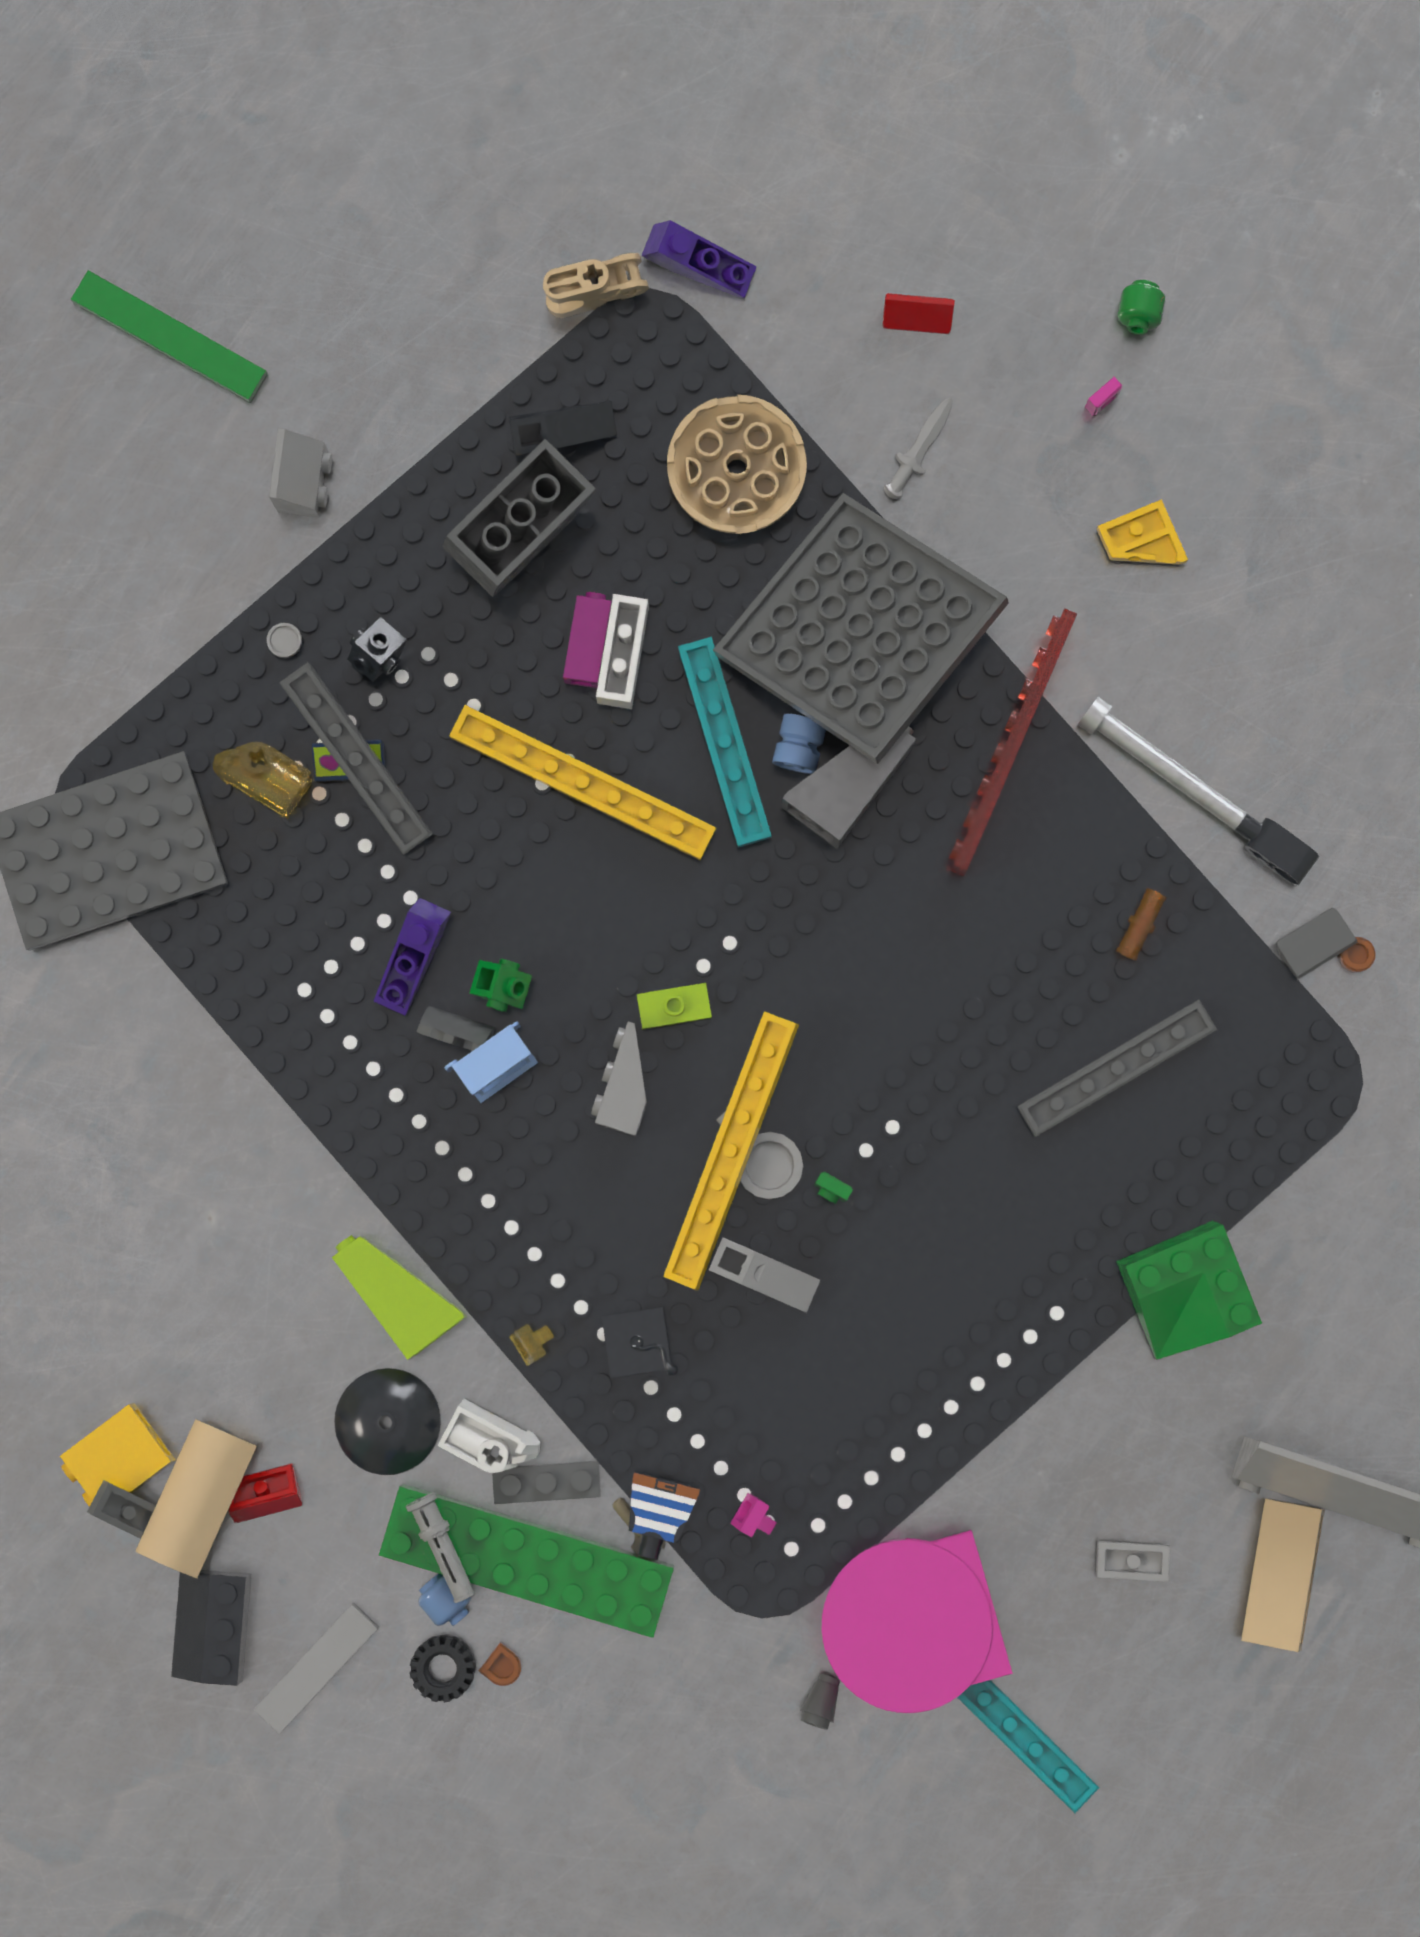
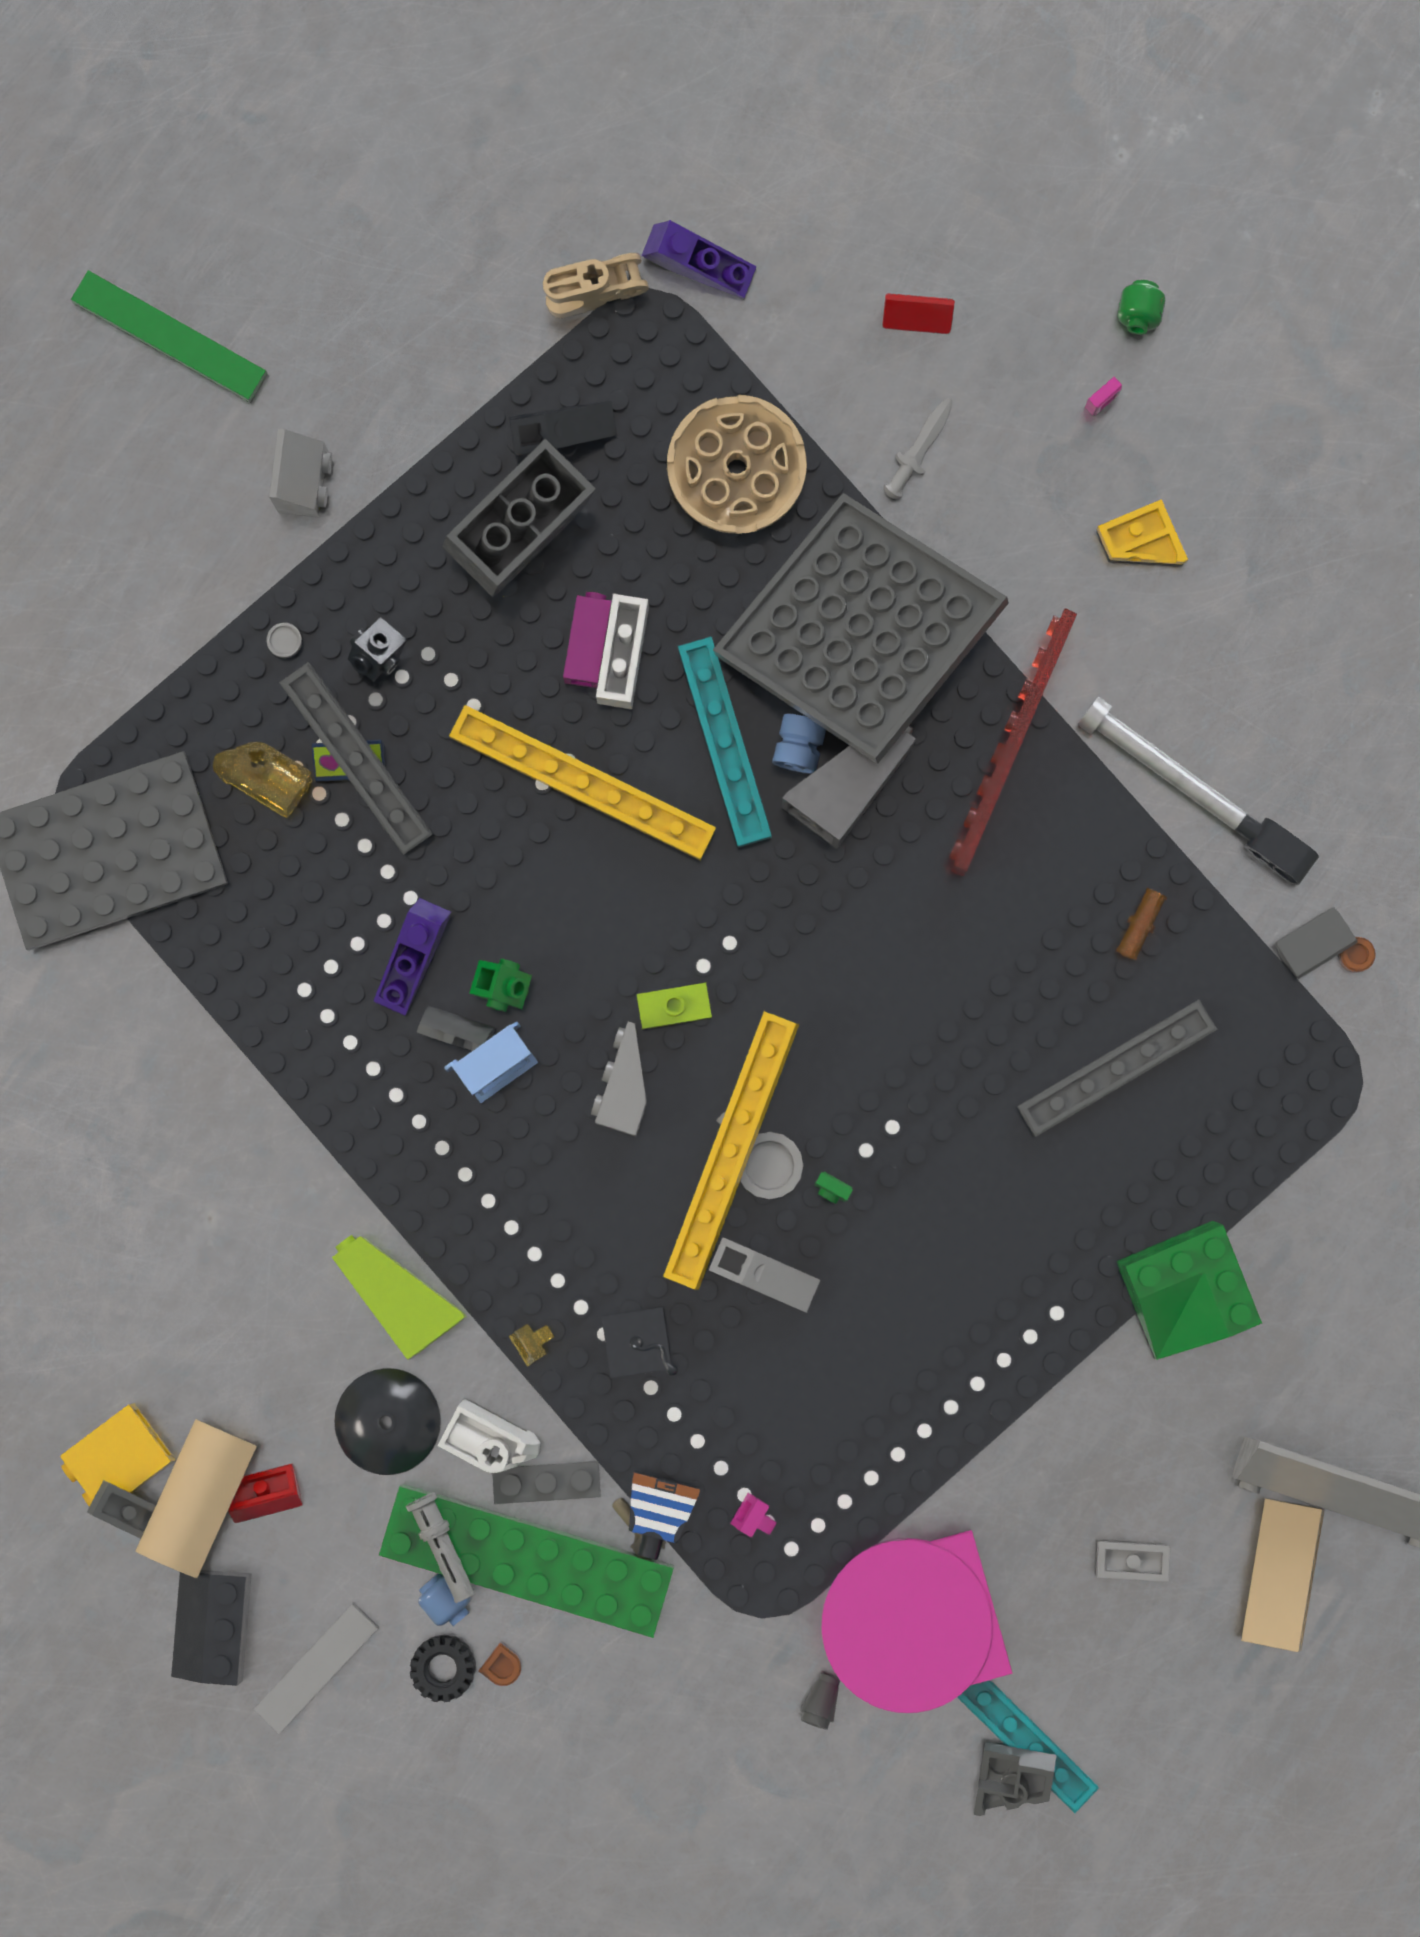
(1013, 1777): none -> dark grey slope

